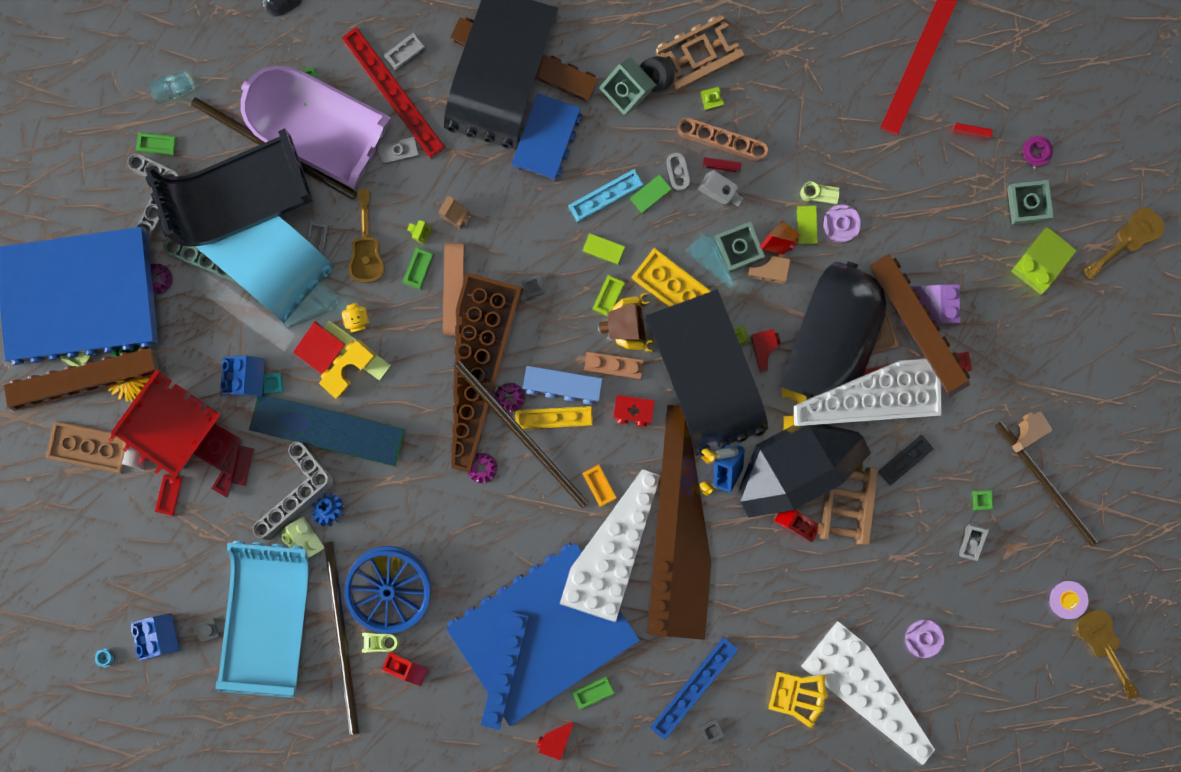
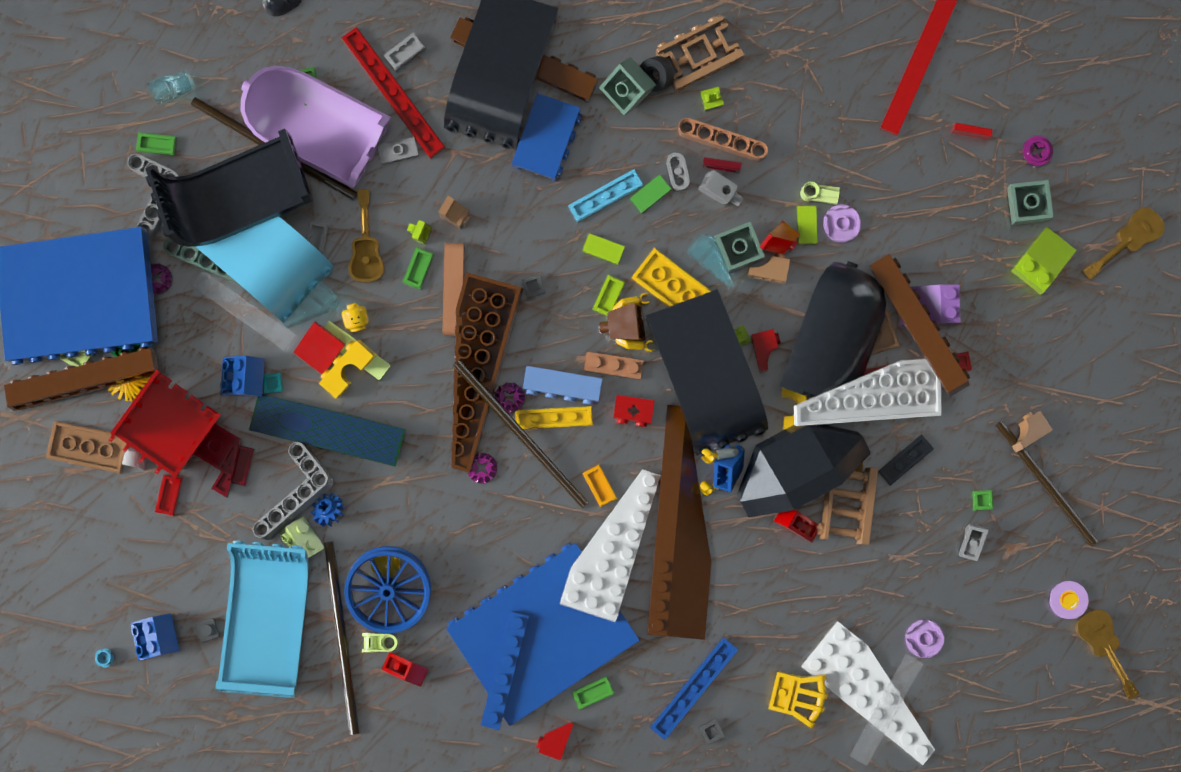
(886, 709): none -> clear tile

